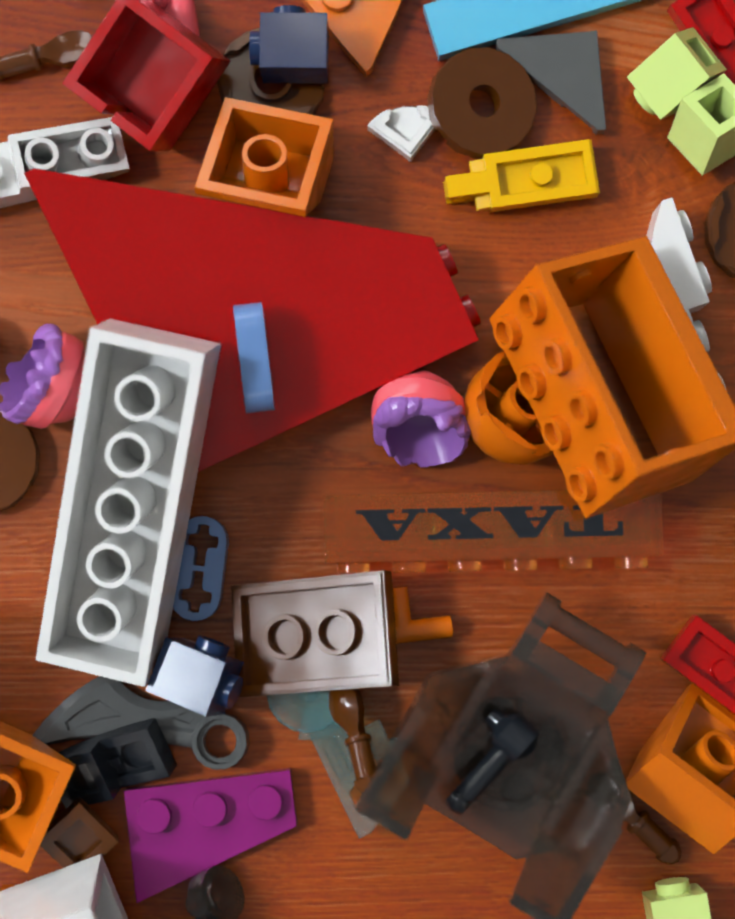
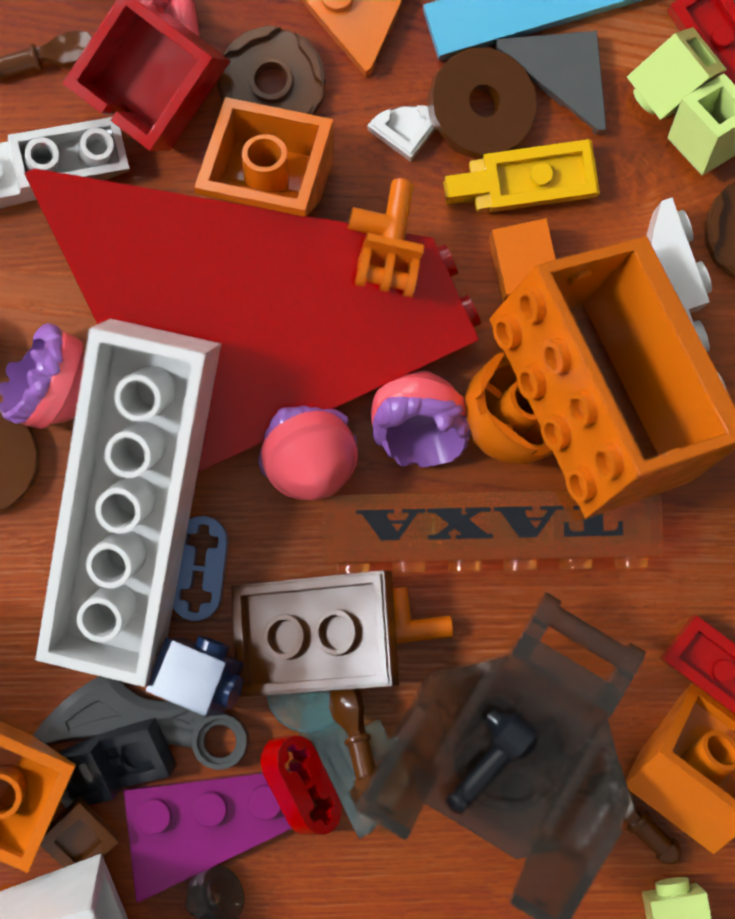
(253, 357): medium blue beam -> none
(291, 46): dark blue brick -> none
(301, 785): none -> red beam
(308, 452): none -> coral hair
(385, 254): none -> orange arm
(517, 251): none -> orange brick

